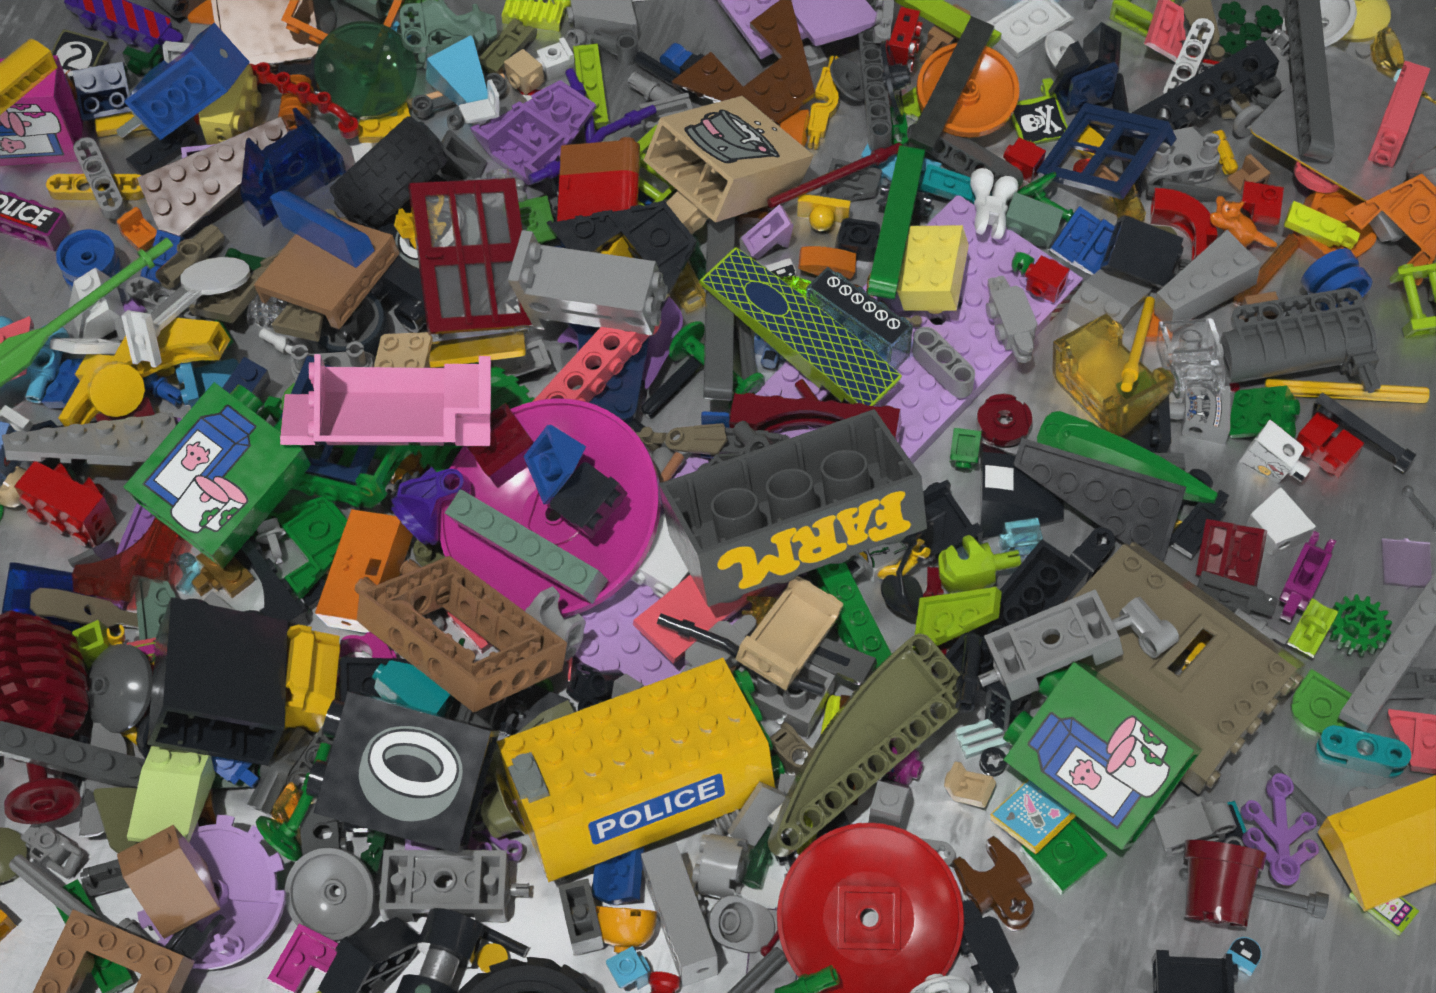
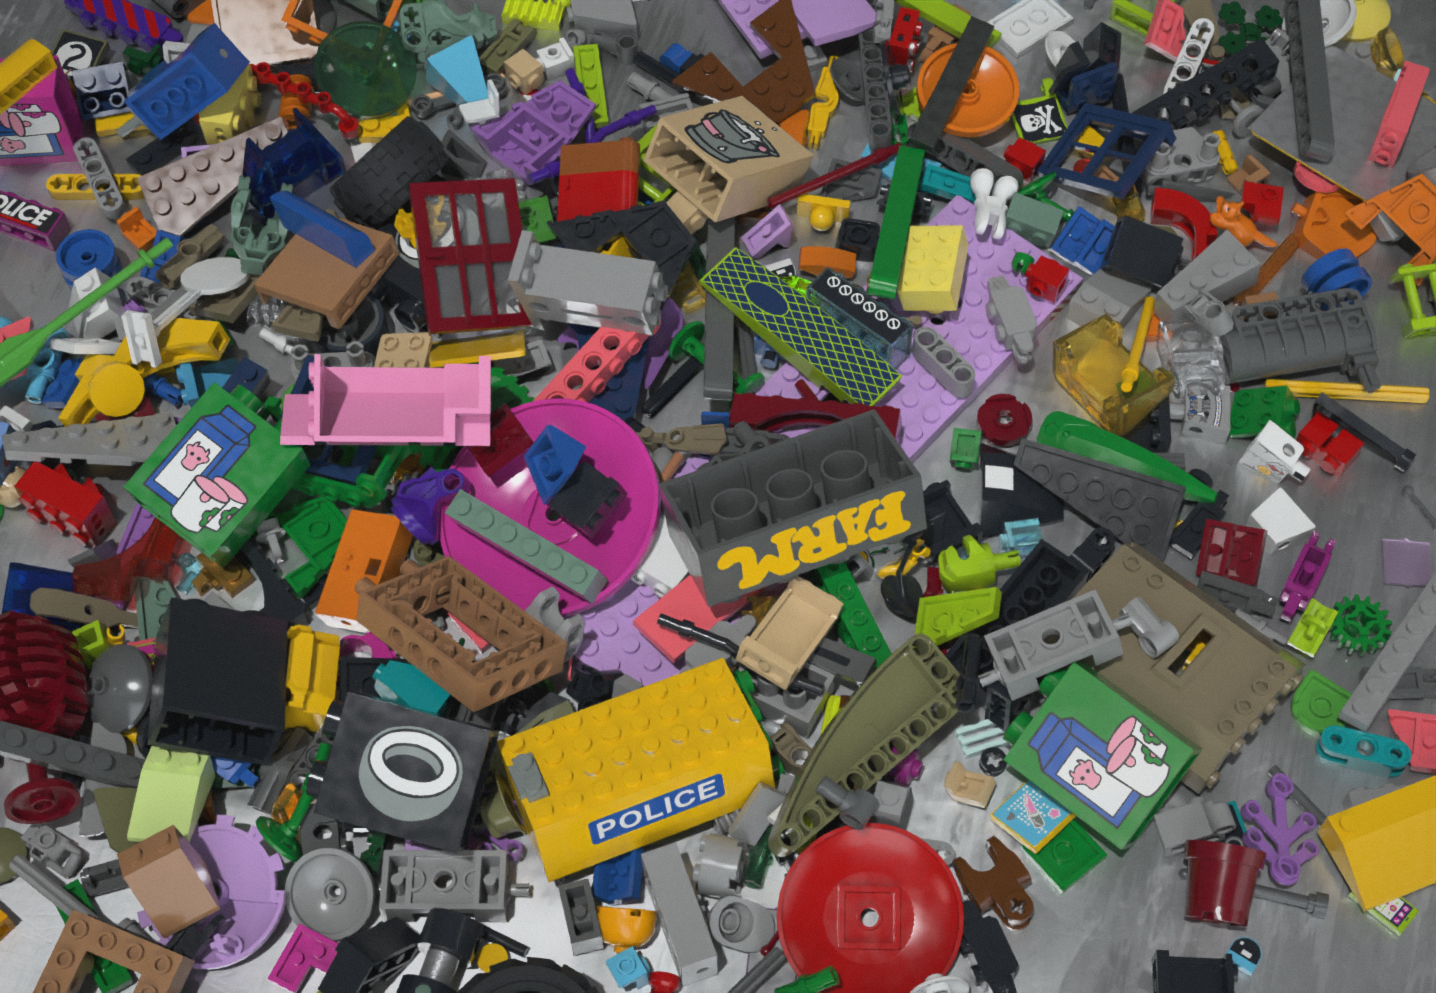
(253, 242): none -> sand green animal
(855, 805): none -> dark grey pin
(1209, 313): none -> light grey piece
(1319, 226): neon yellow hinge -> none

